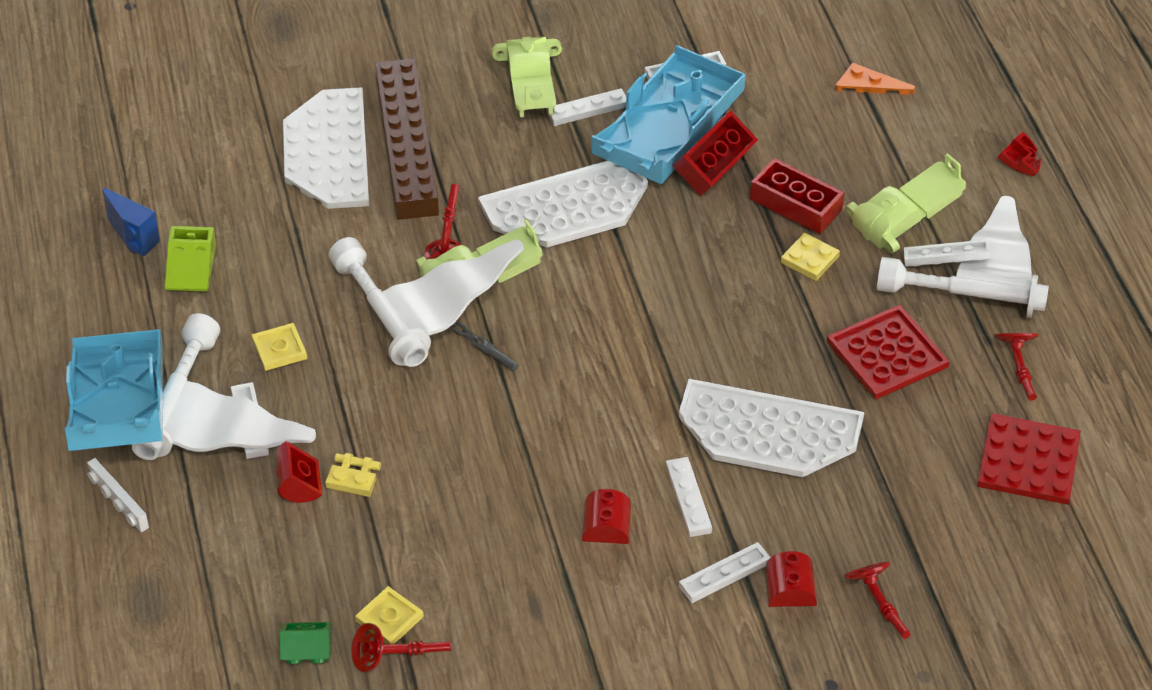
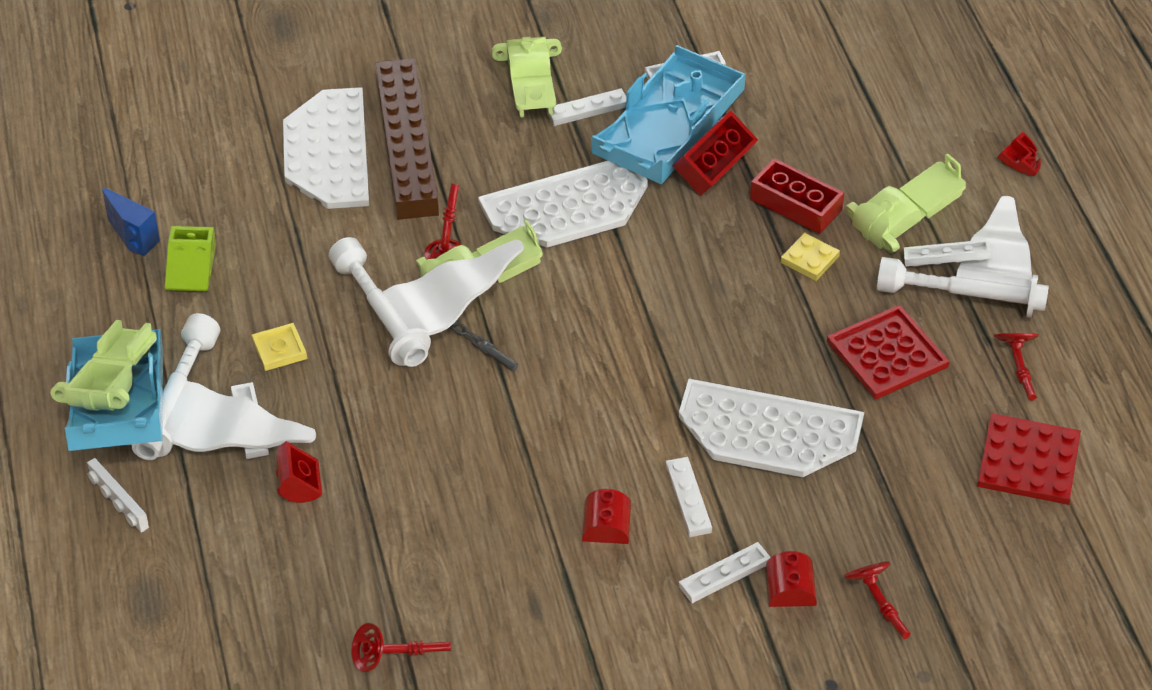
(109, 372): none -> yellowish green piece
(305, 641): green slope -> none
(352, 480): light yellow plate -> none
(391, 614): light yellow plate -> none
(871, 81): orange wing -> none

